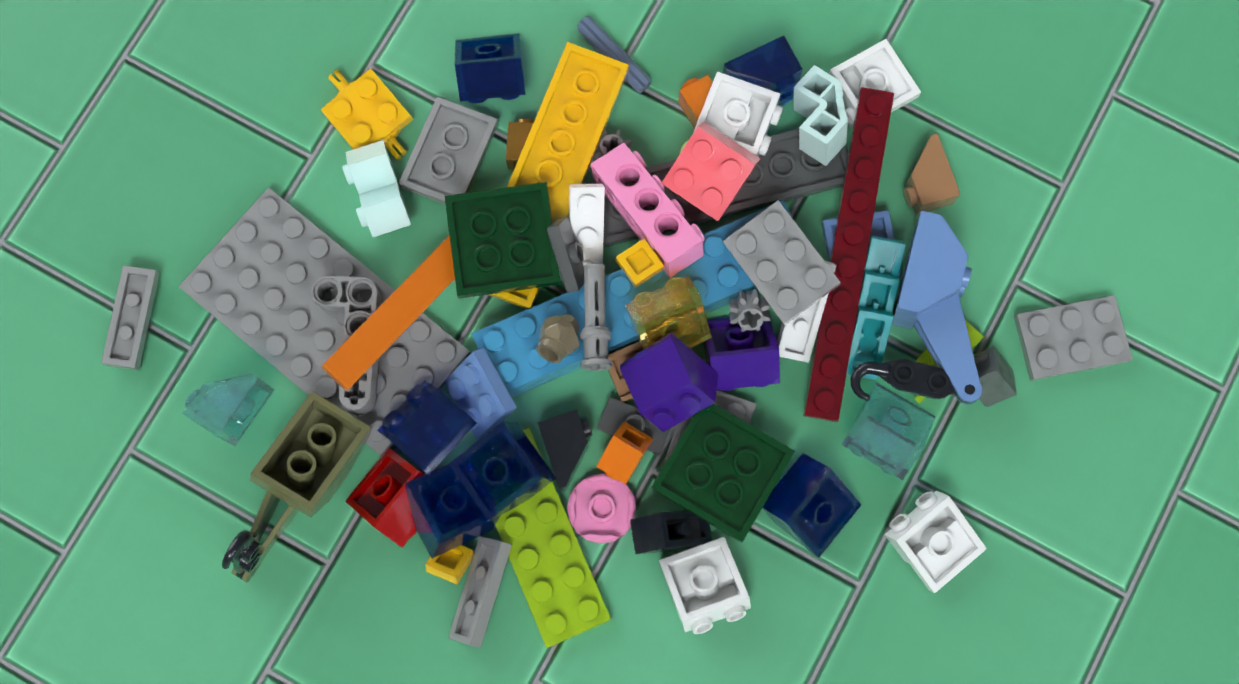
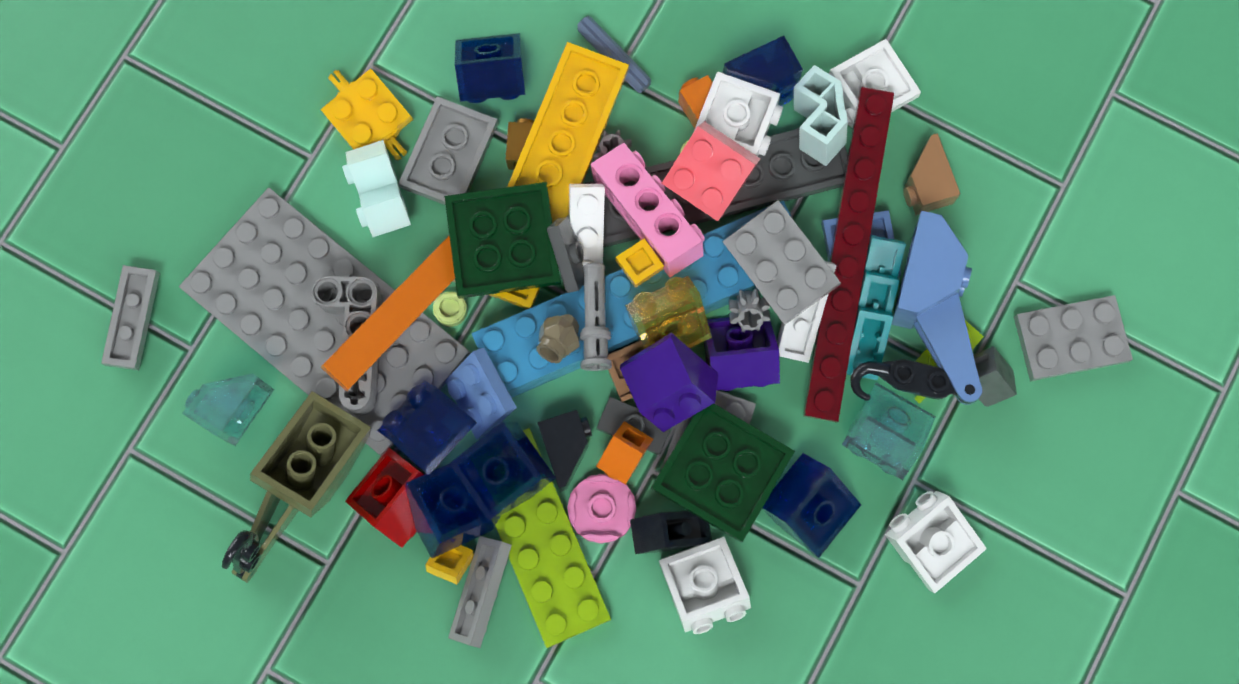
(449, 309): none -> yellowish green tile

